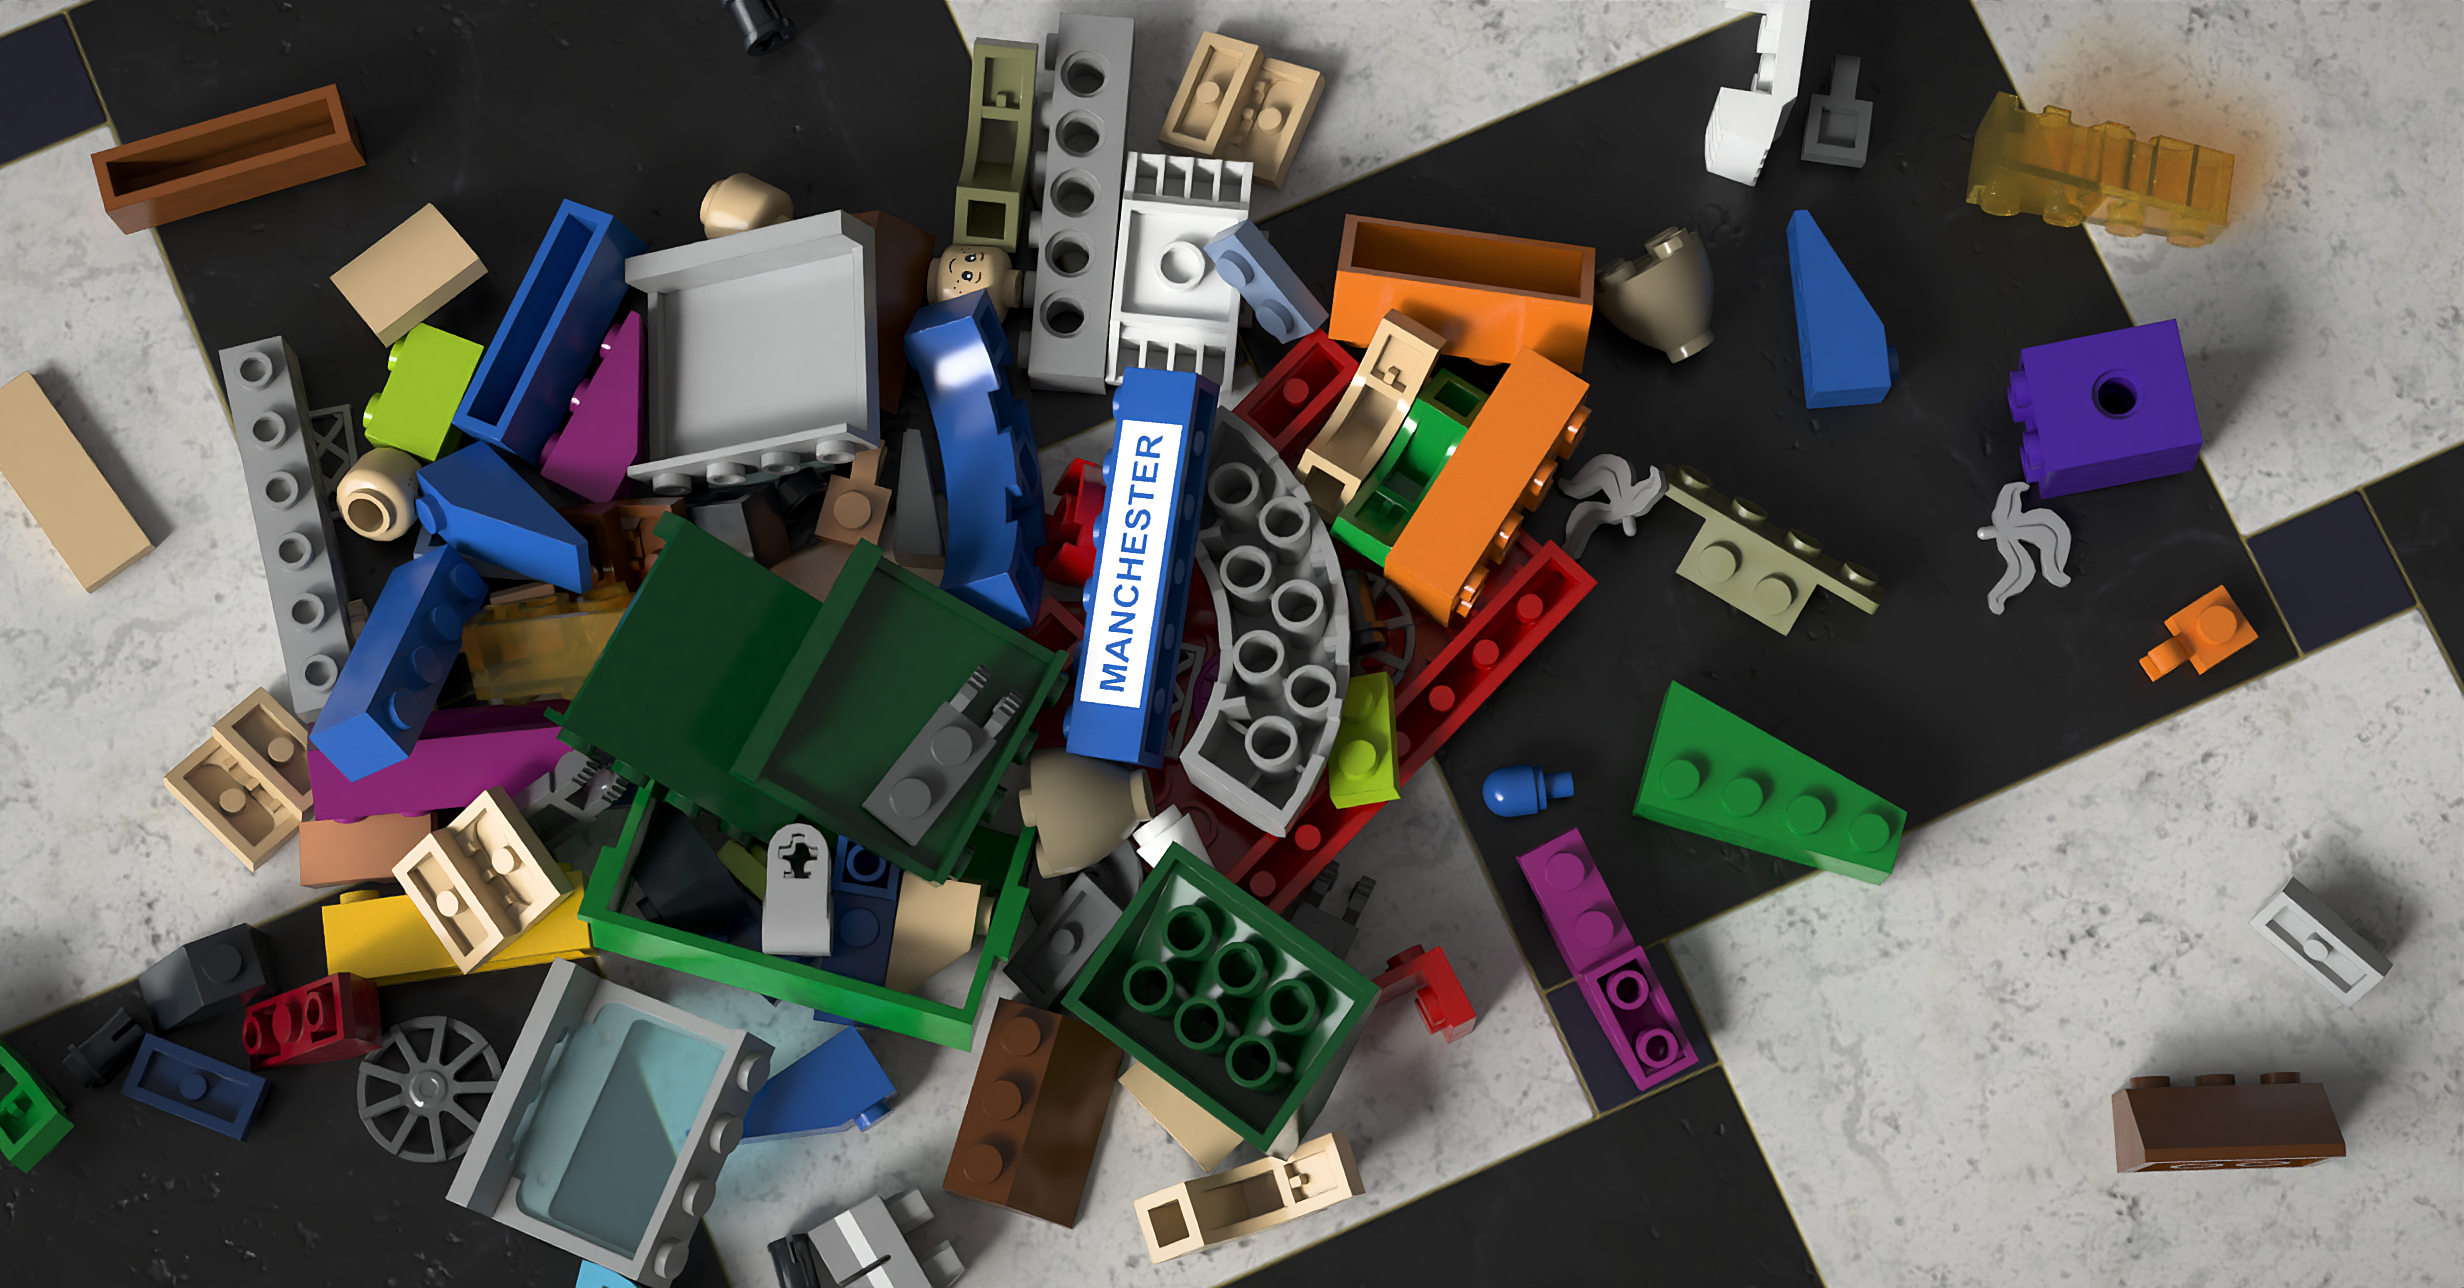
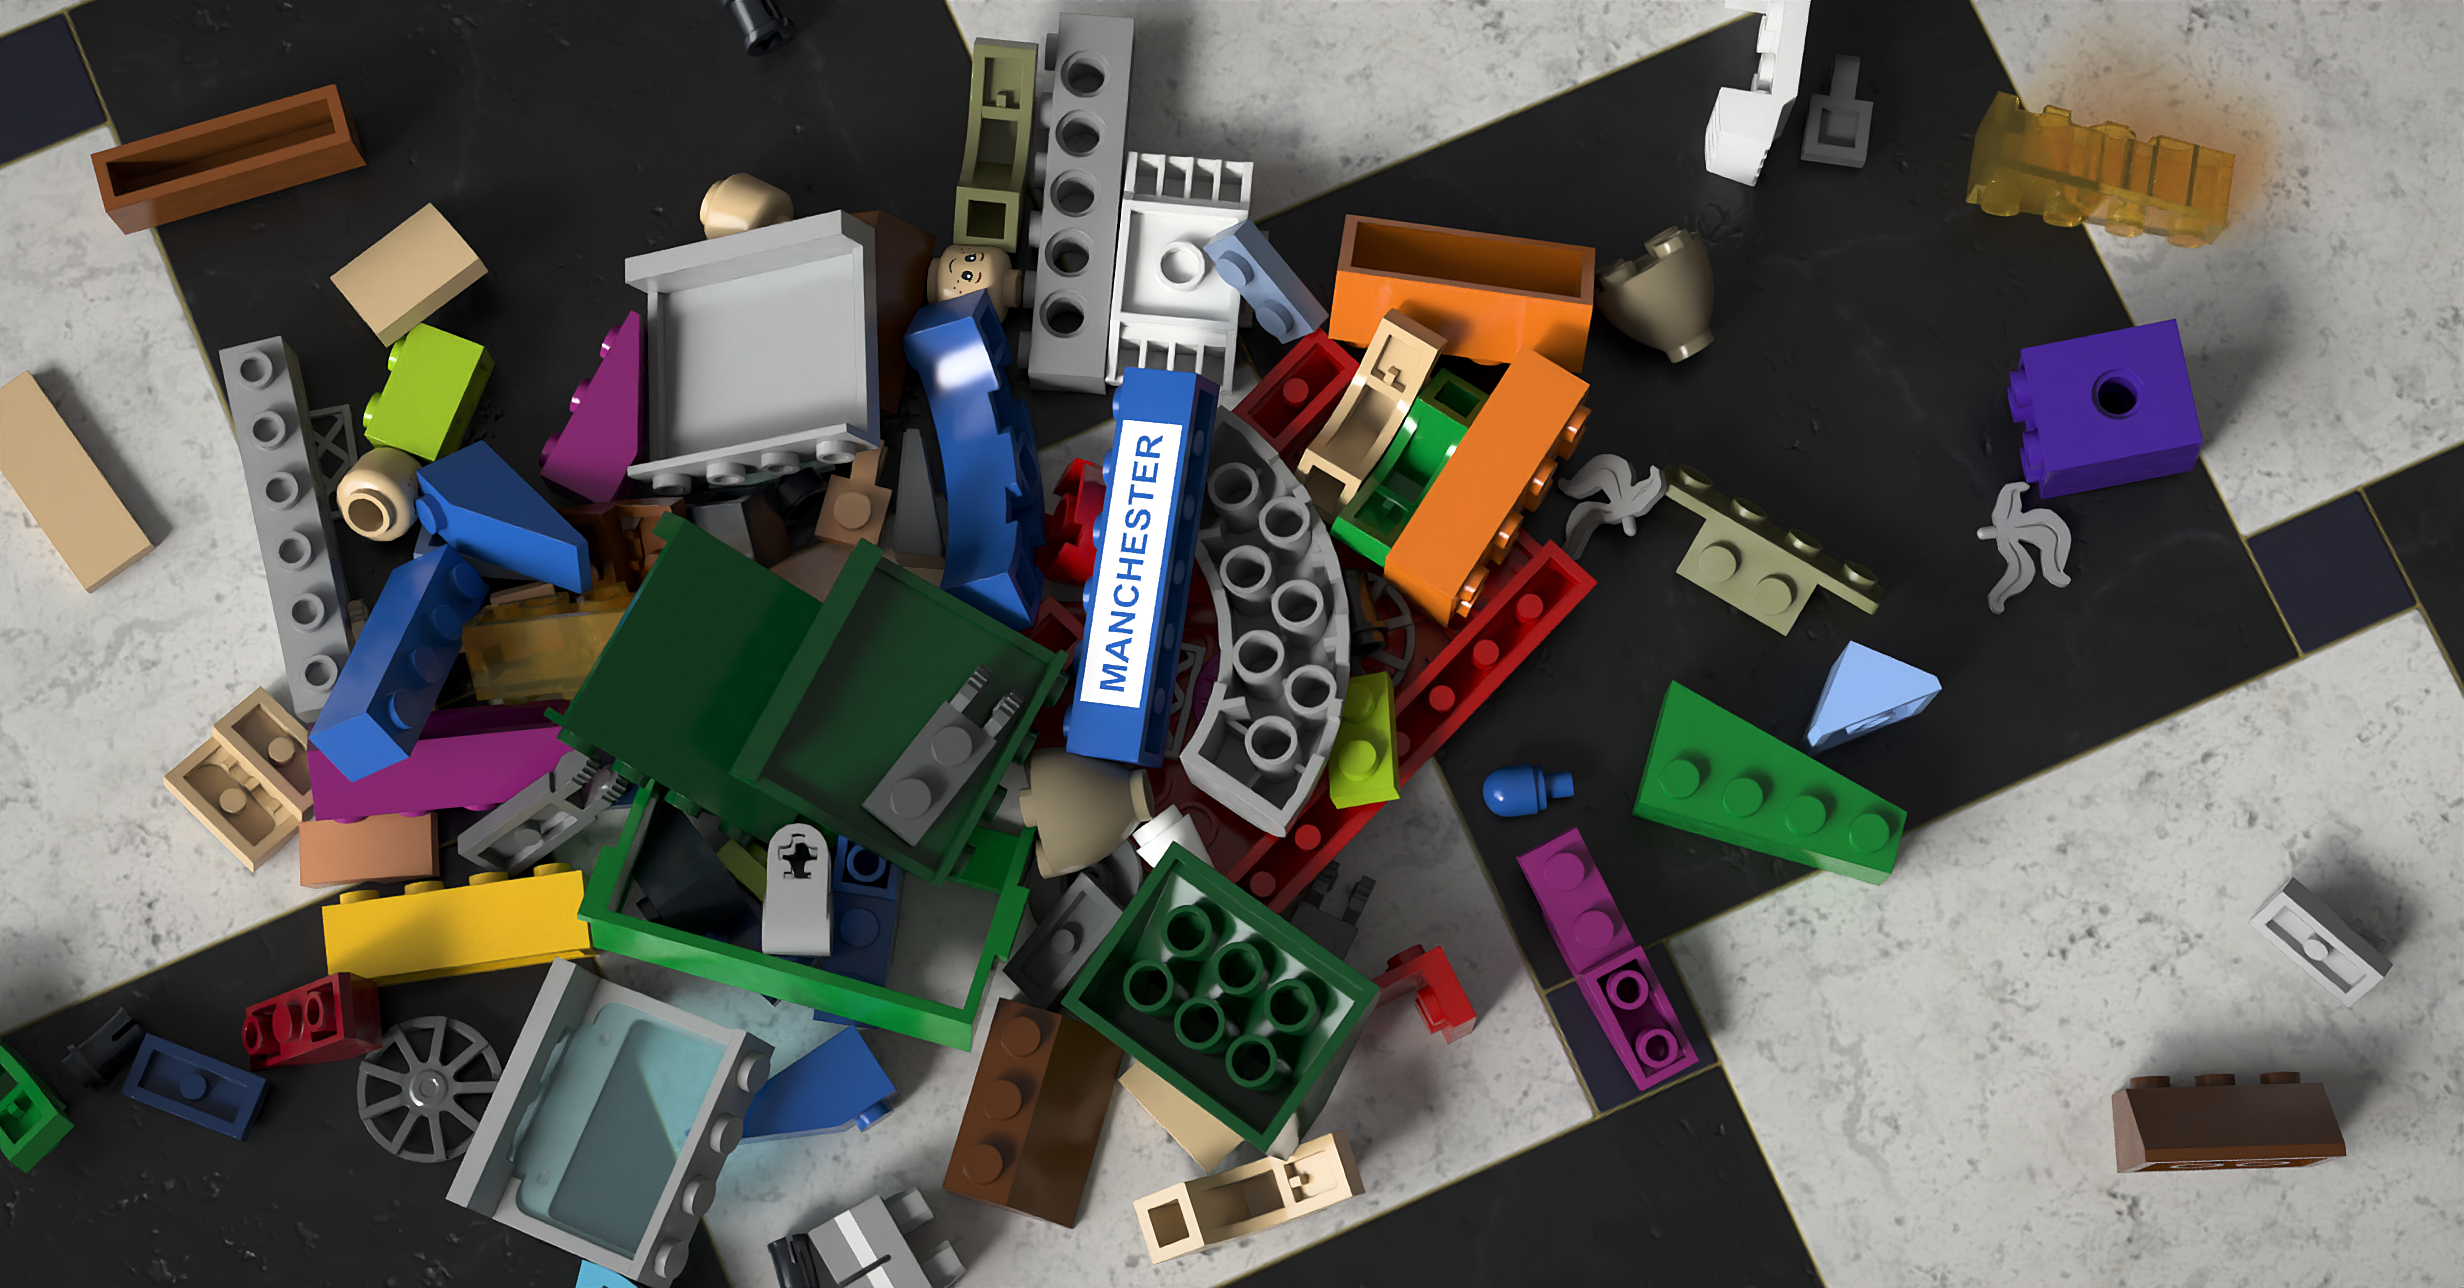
(209, 979): black slope -> none
(482, 879): tan slope -> none
(549, 333): blue brick -> none
(936, 928): tan slope -> none
(1242, 108): tan slope -> none
(1837, 327): blue slope -> none
(1865, 695): none -> light blue slope
(2202, 633): orange plate -> none

